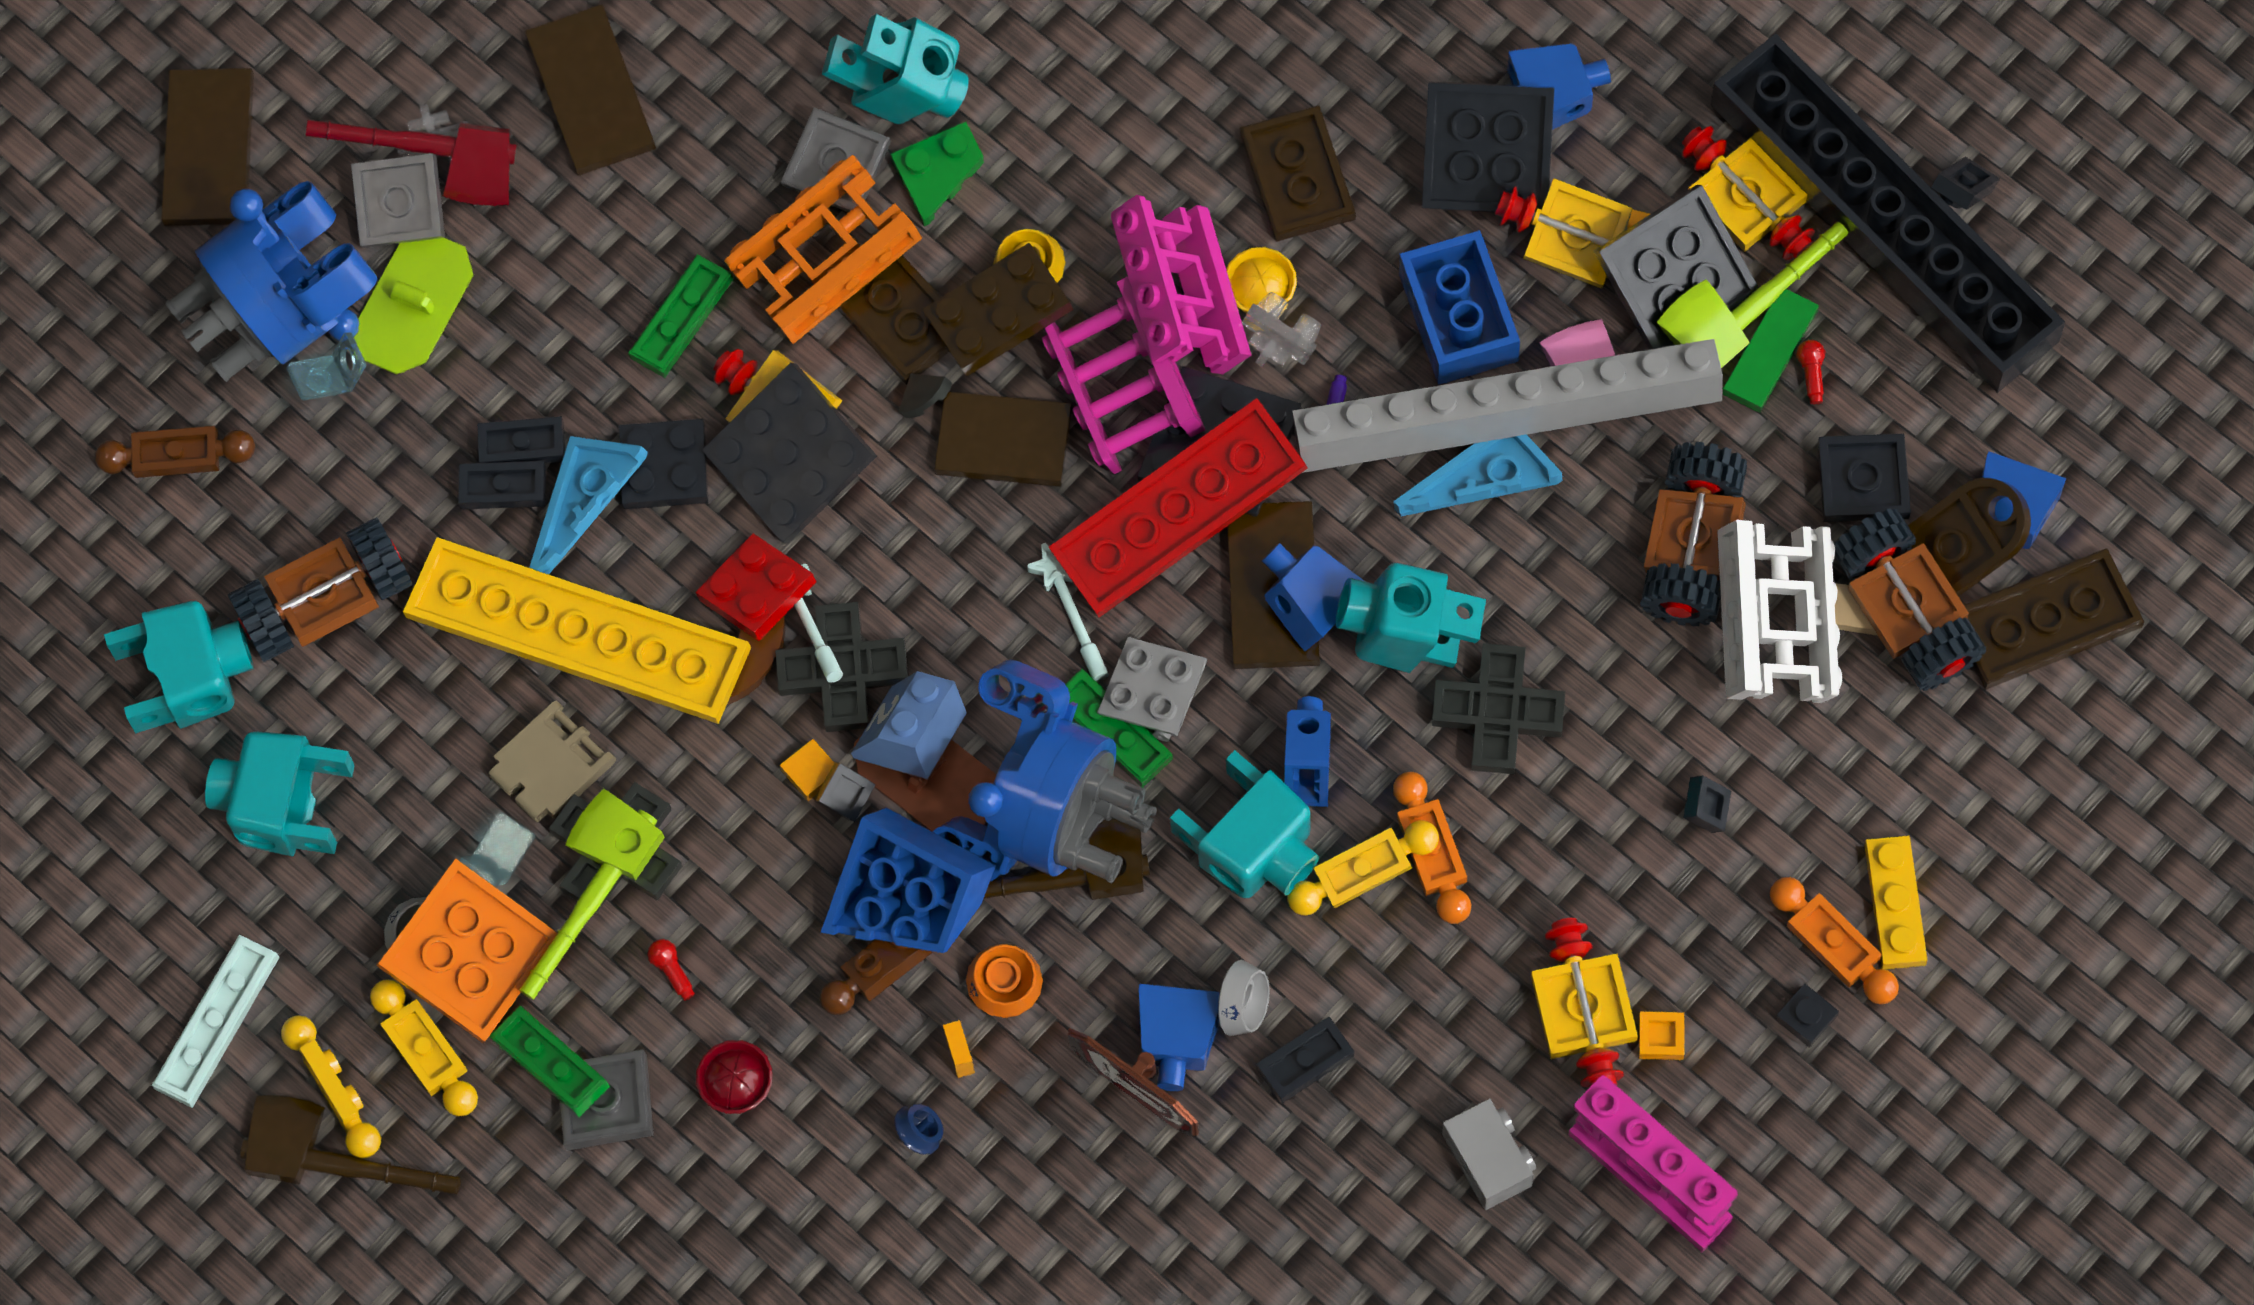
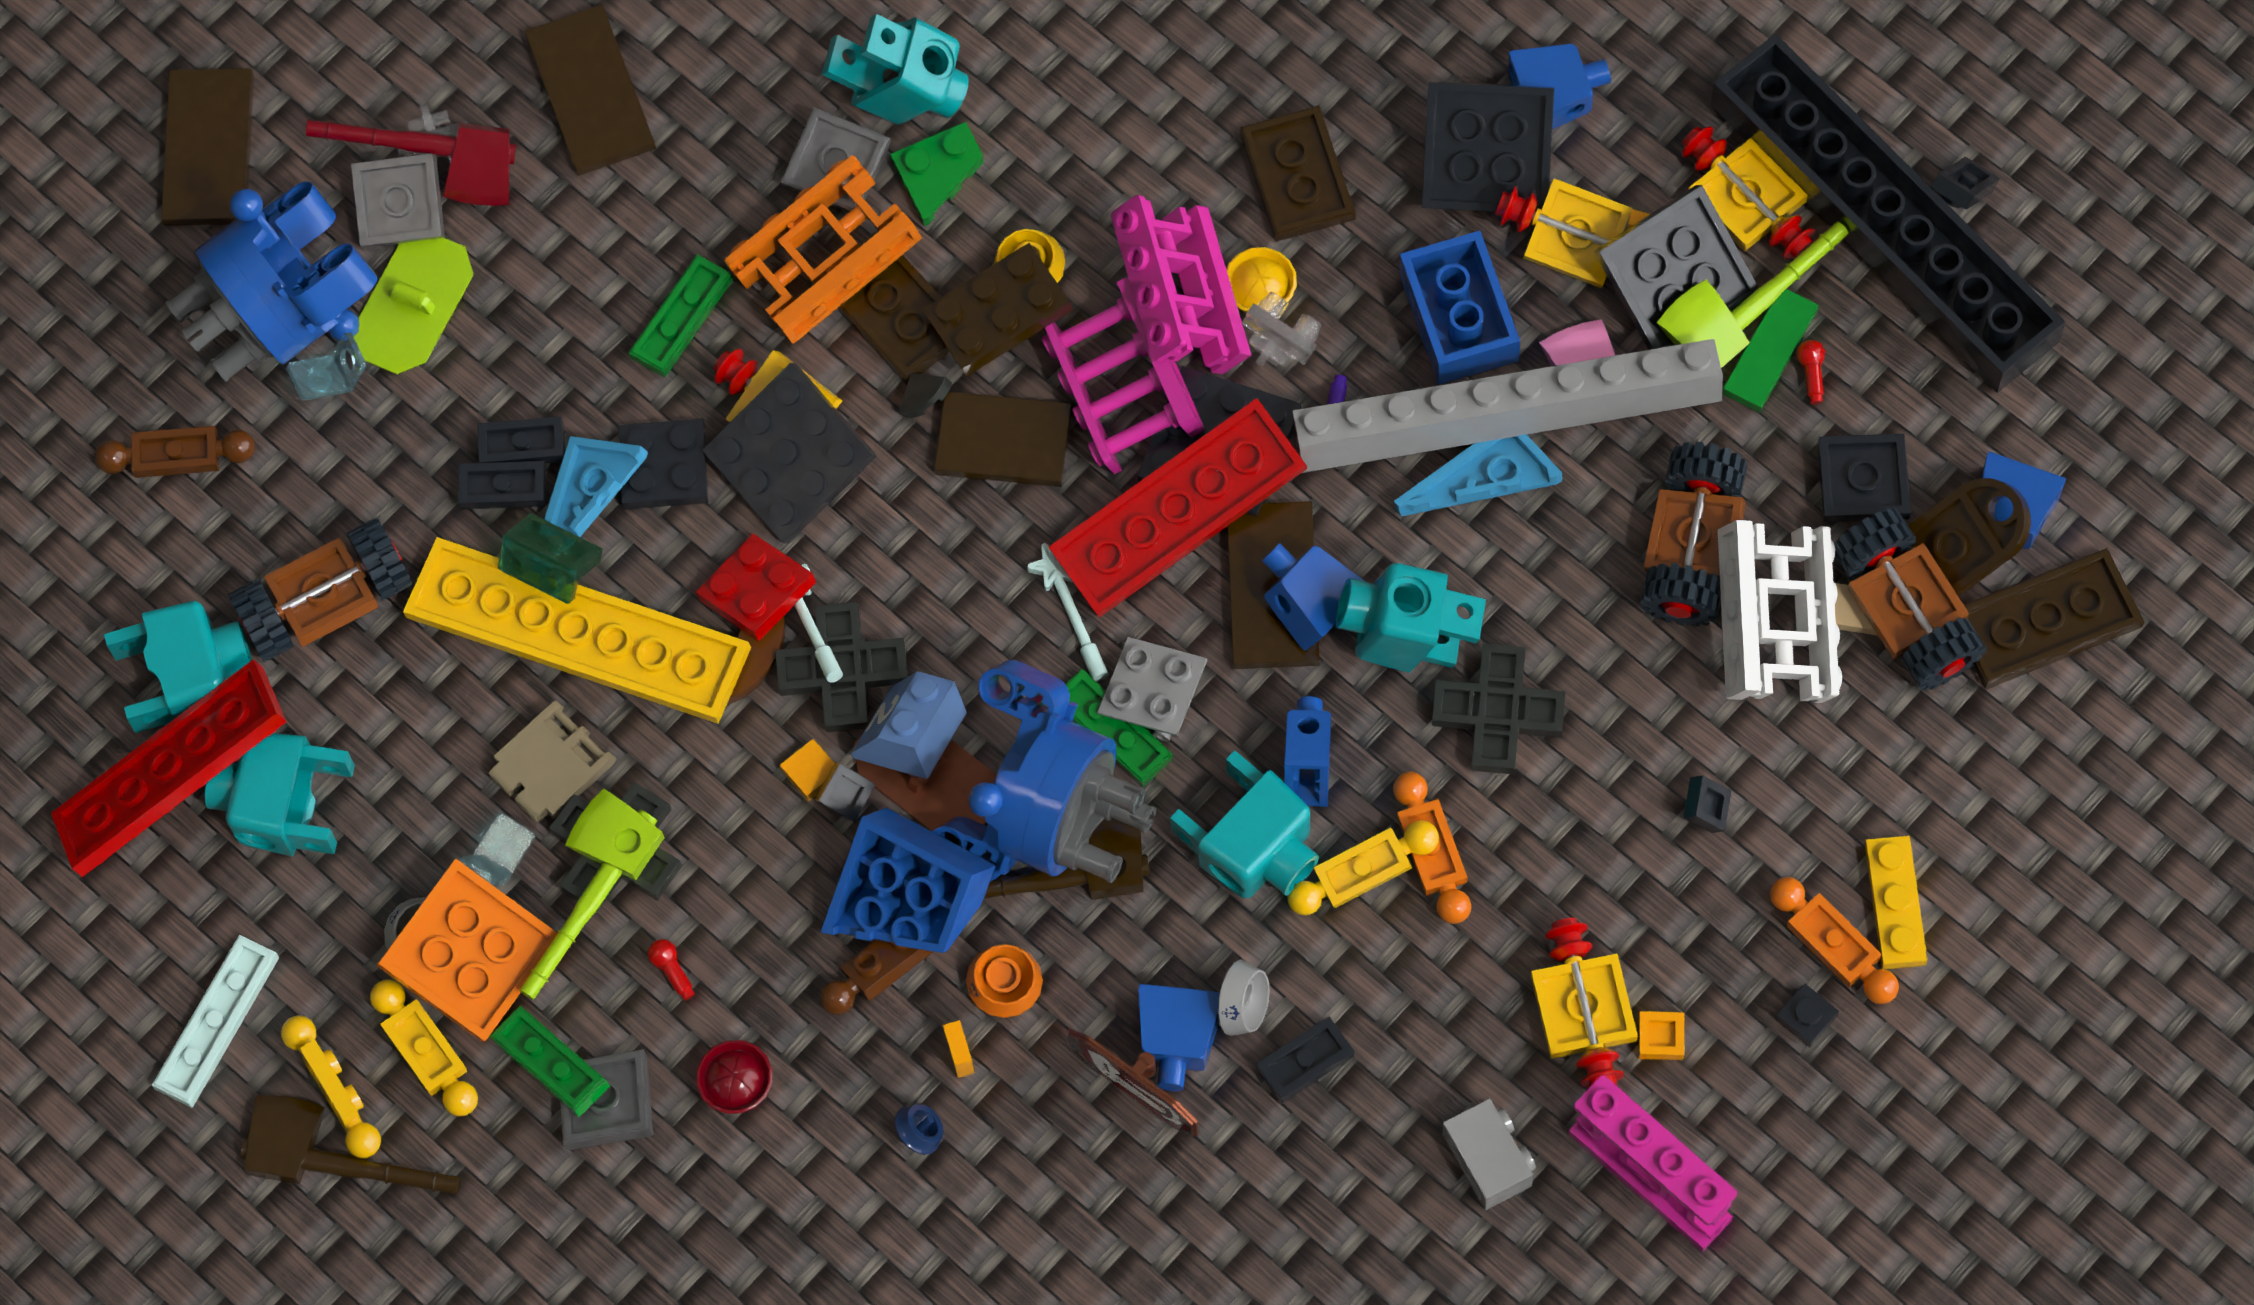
(168, 768): none -> red plate
(547, 557): none -> clear green bracket

